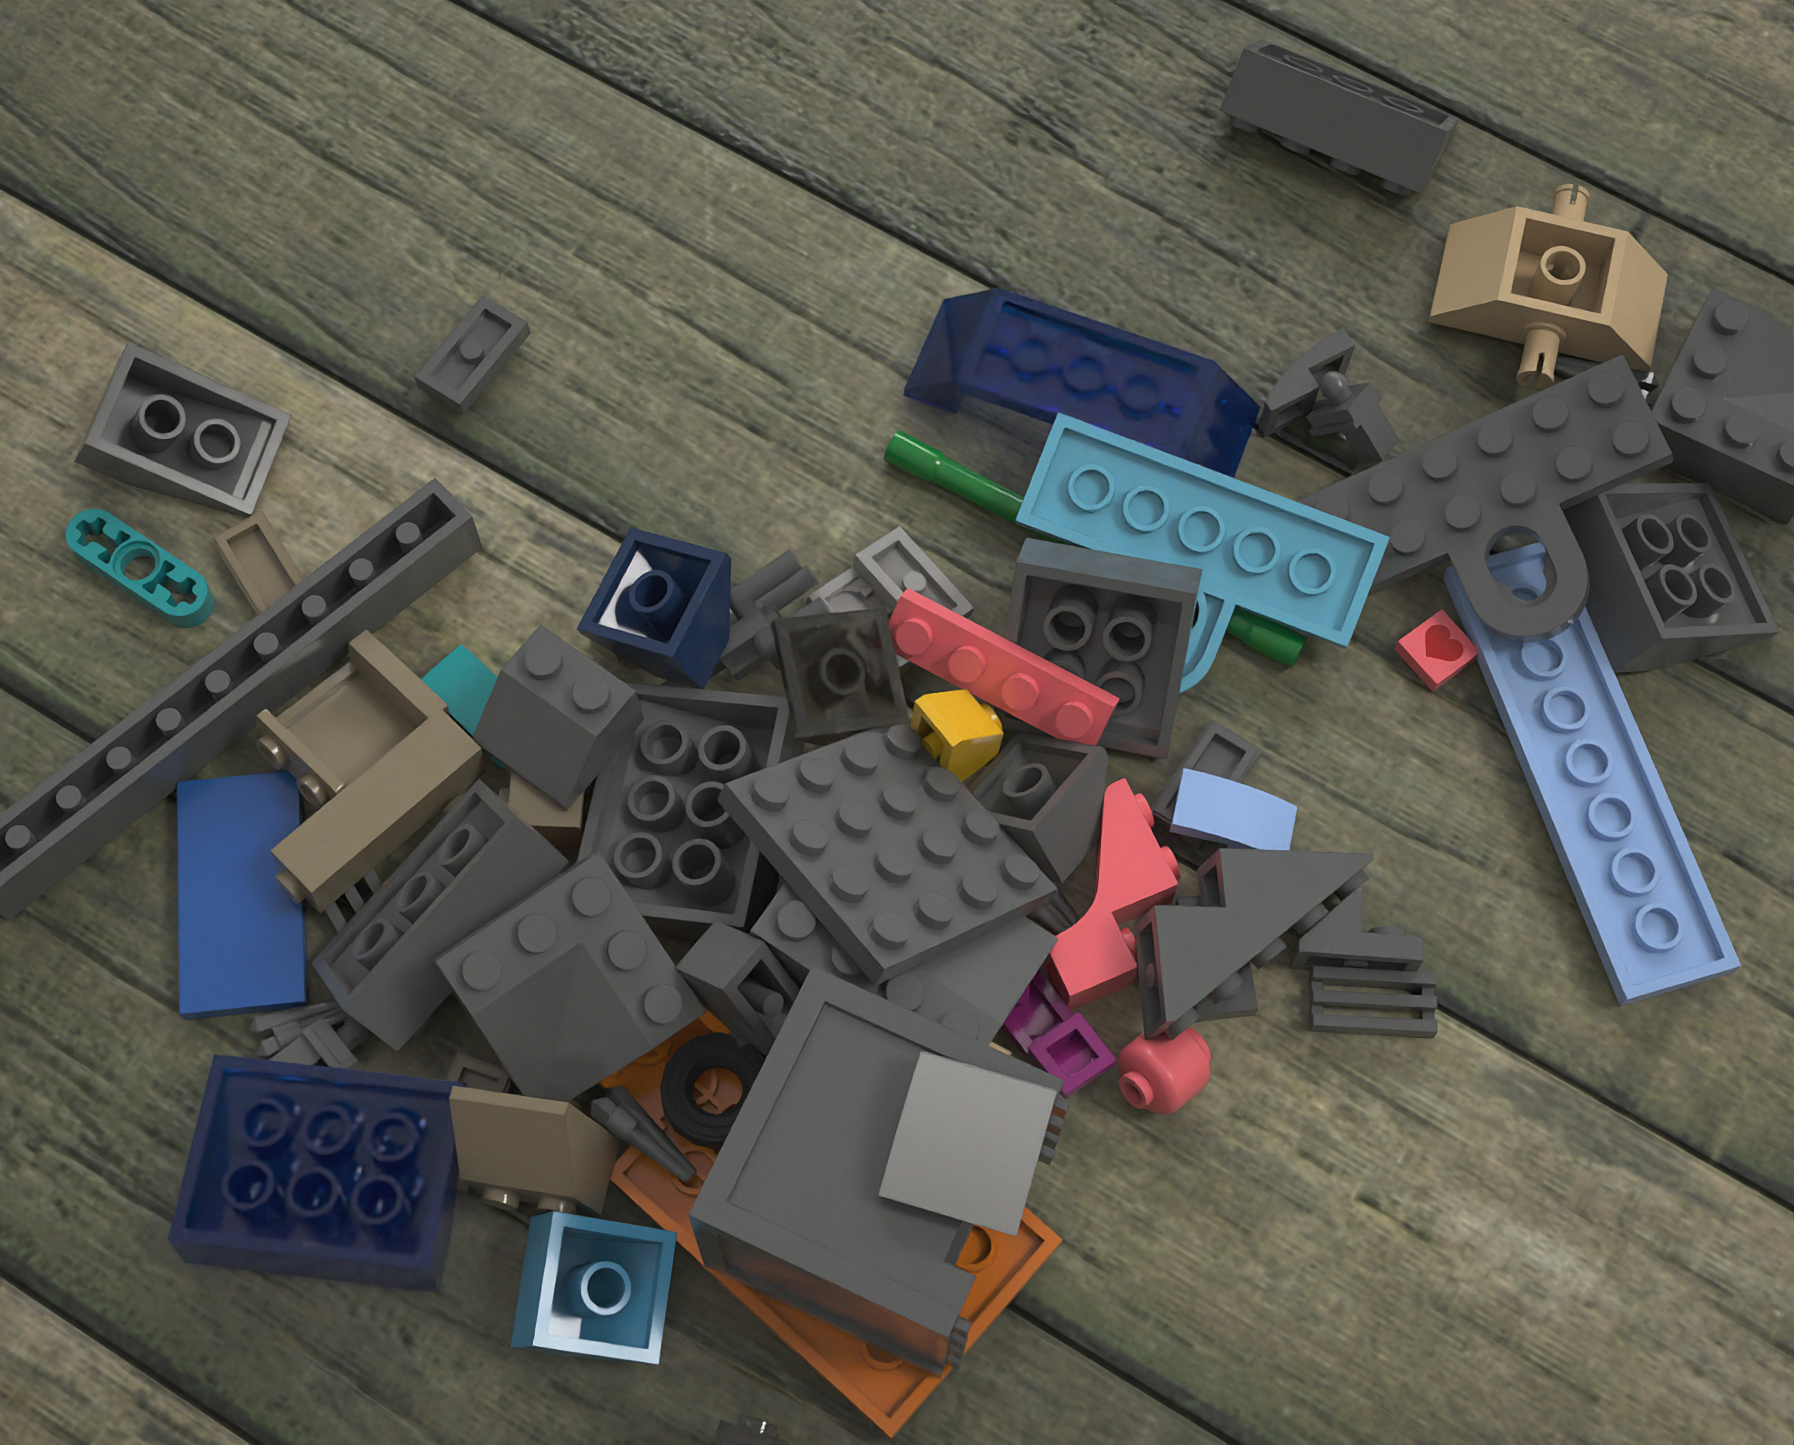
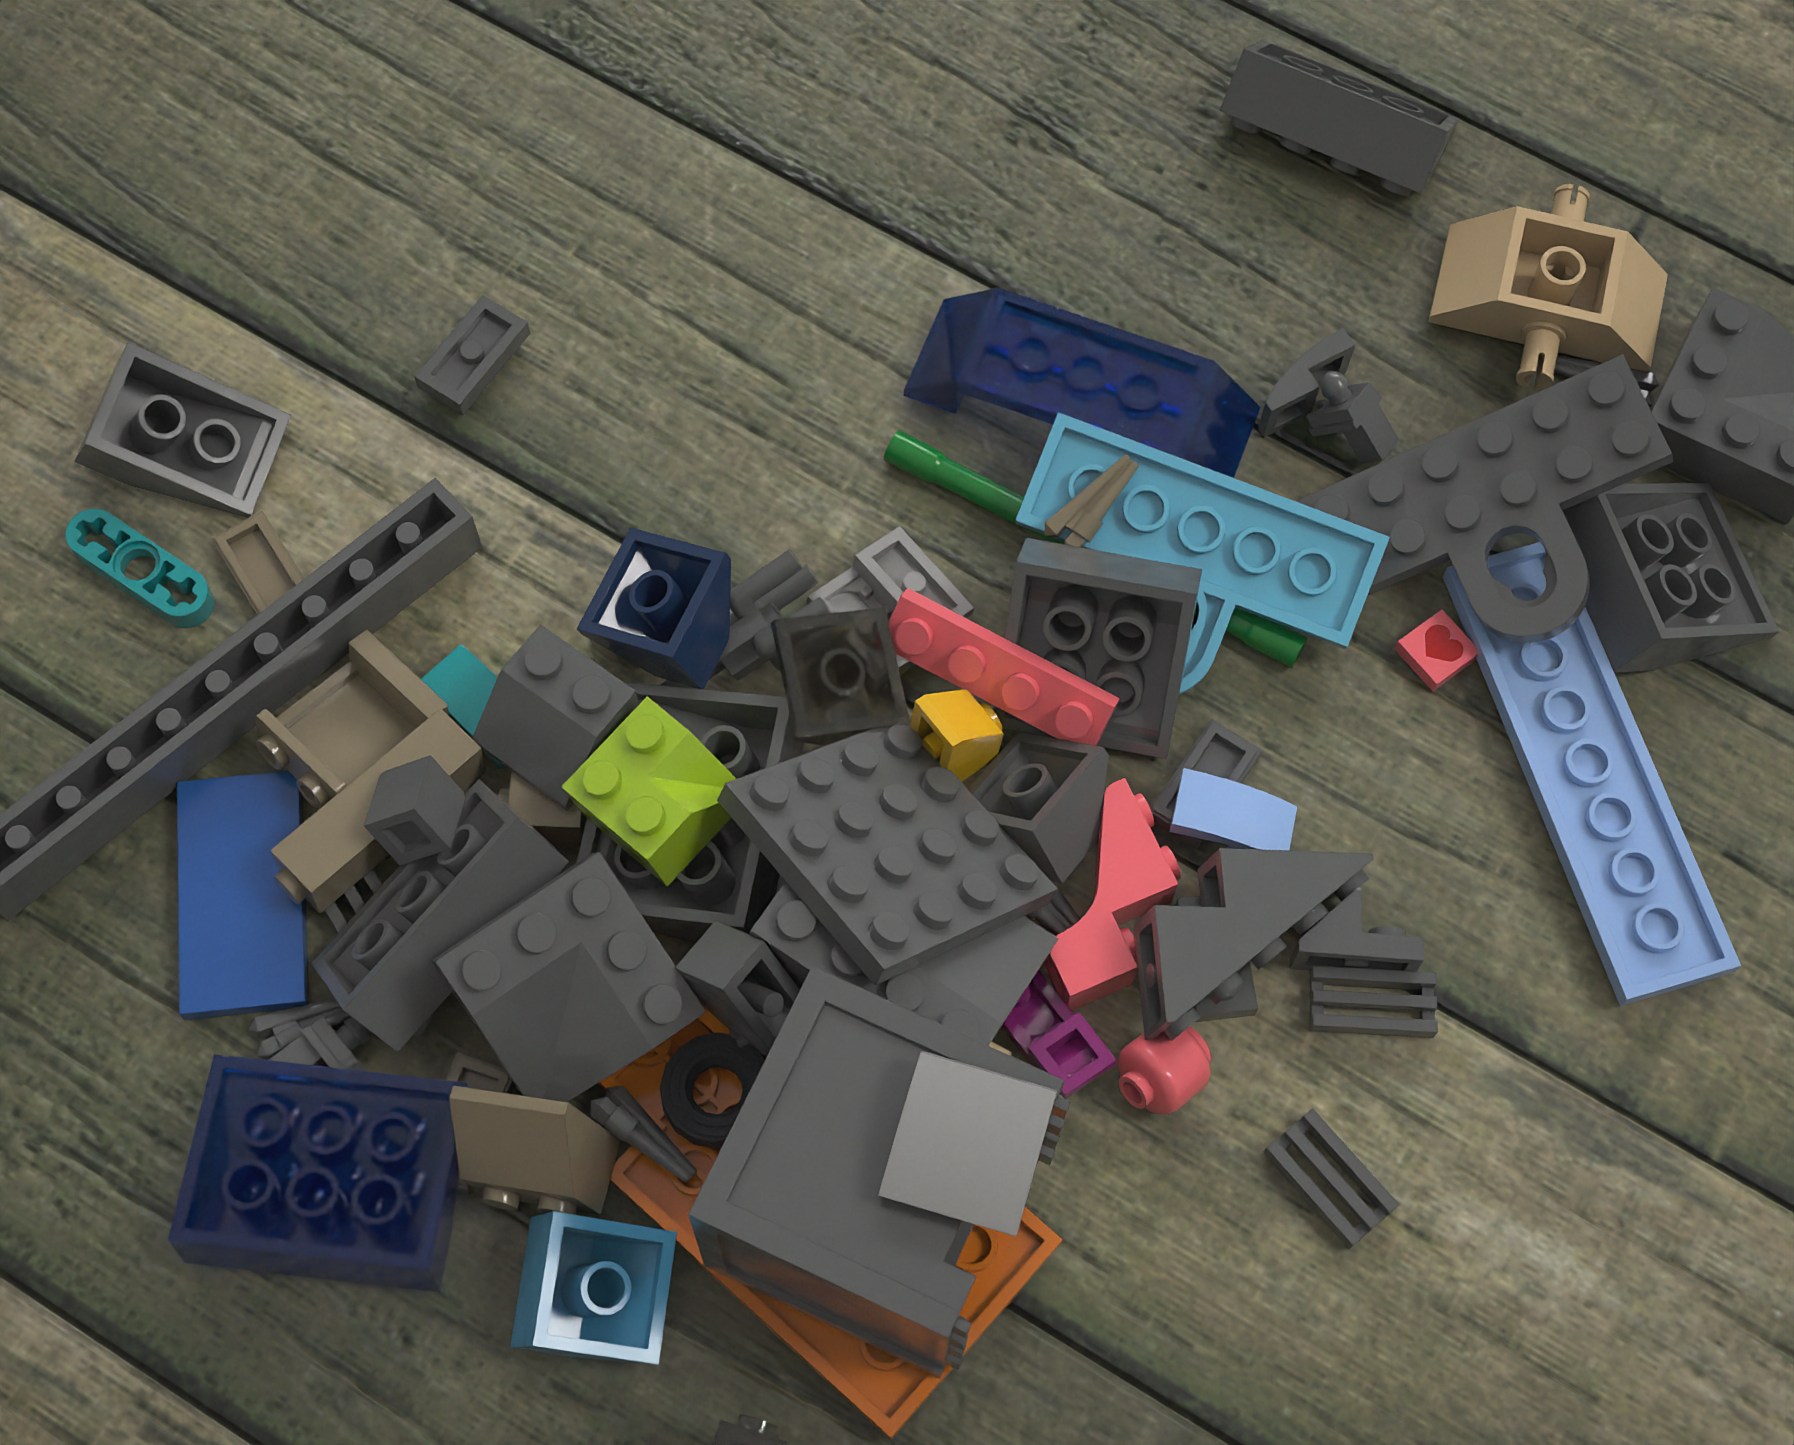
(415, 810): none -> dark grey panel
(653, 791): none -> lime slope
(1085, 511): none -> dark tan piece
(1349, 1164): none -> dark grey tile

